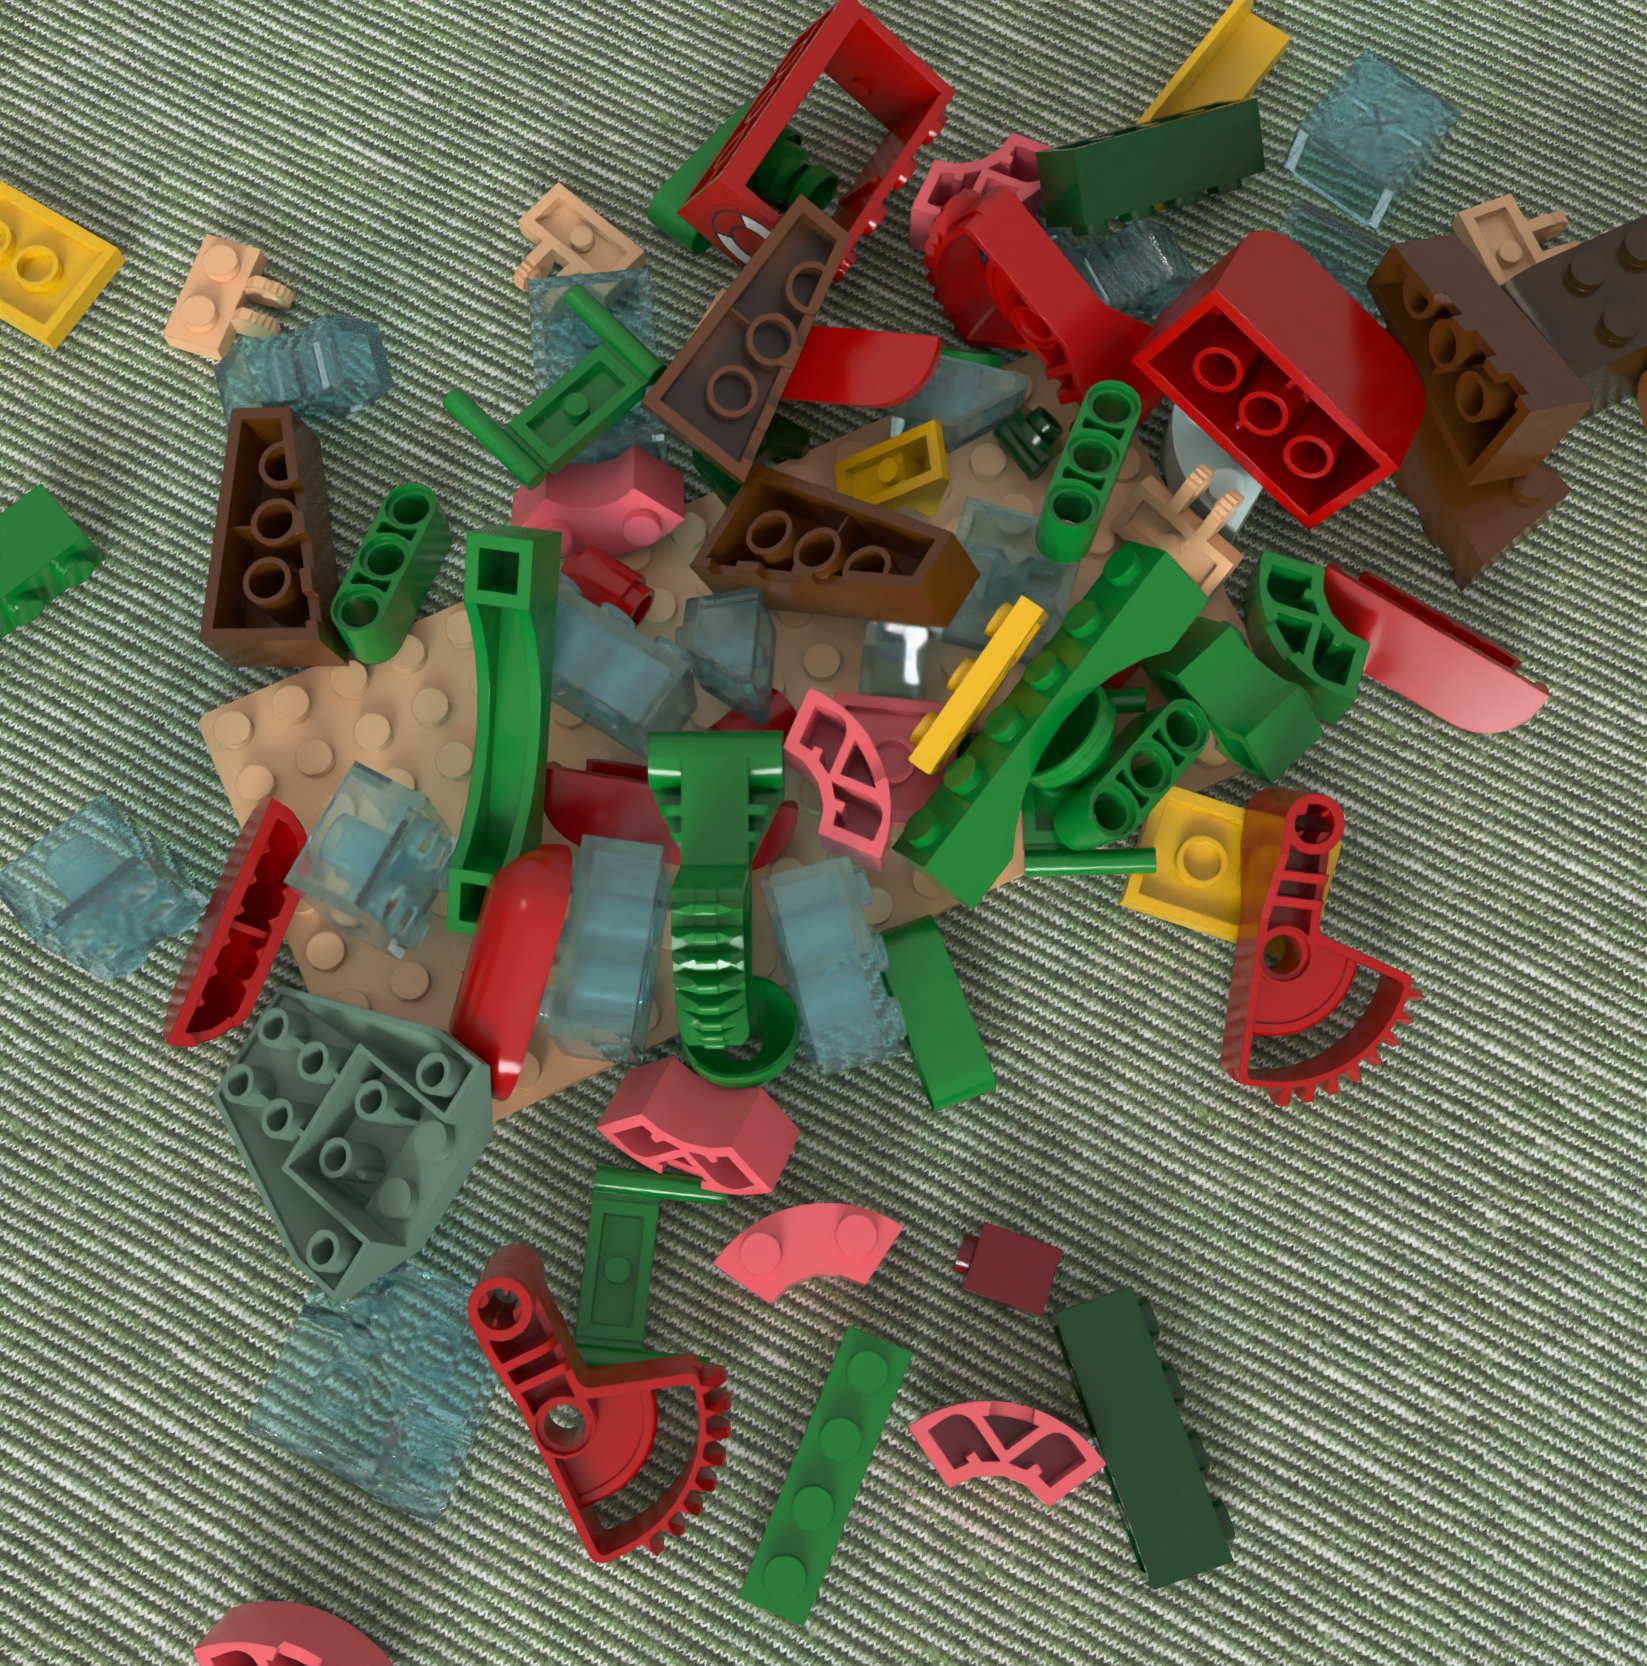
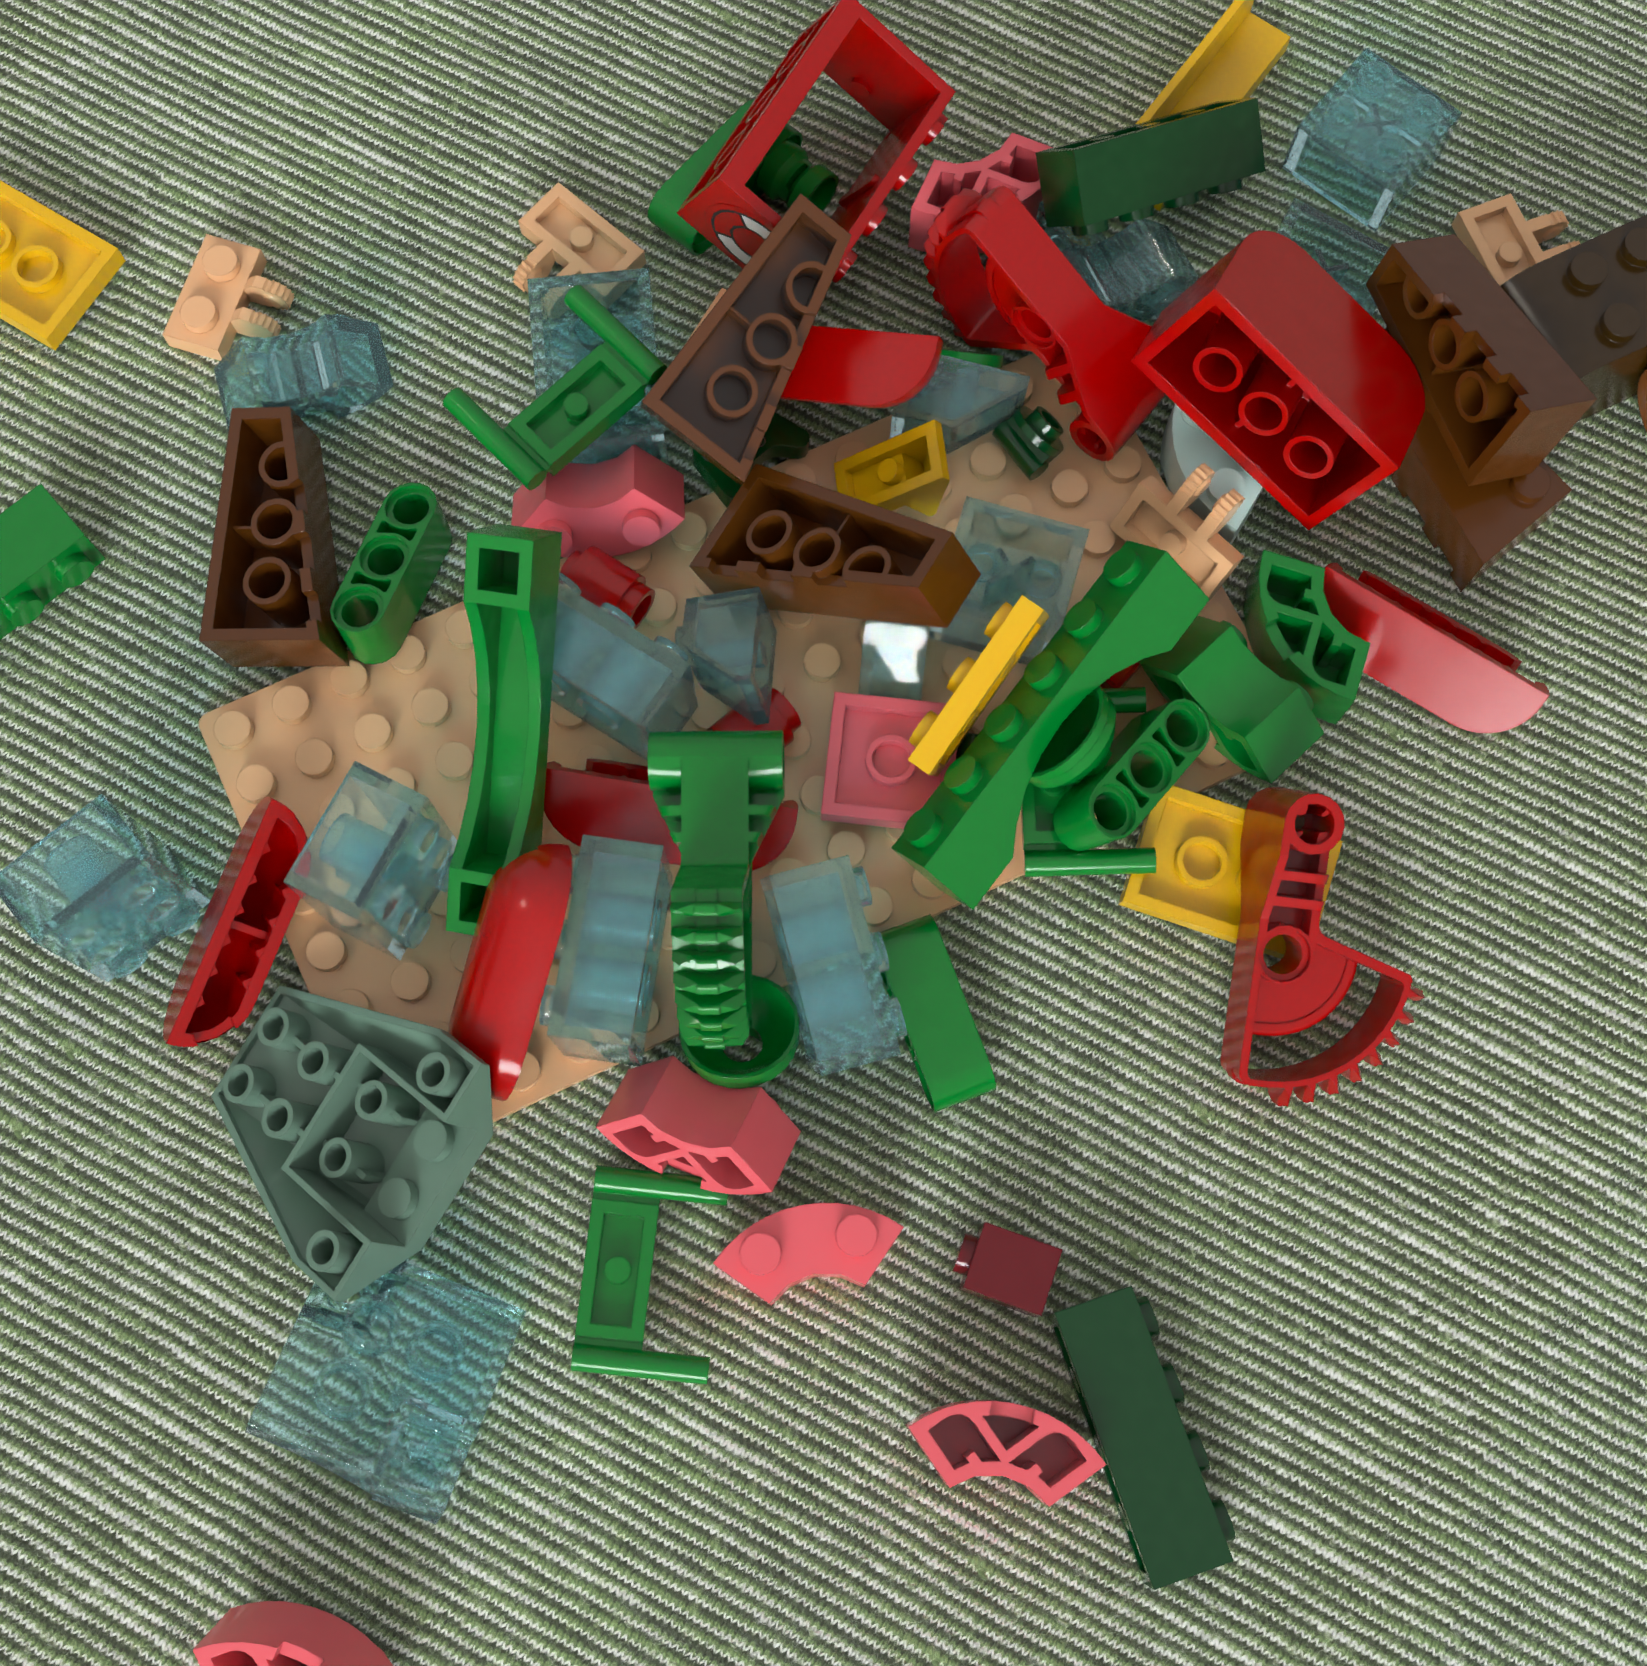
(543, 1369): red arm -> none
(825, 1476): green arch -> none
(848, 776): coral brick -> none
(1096, 445): green beam -> none

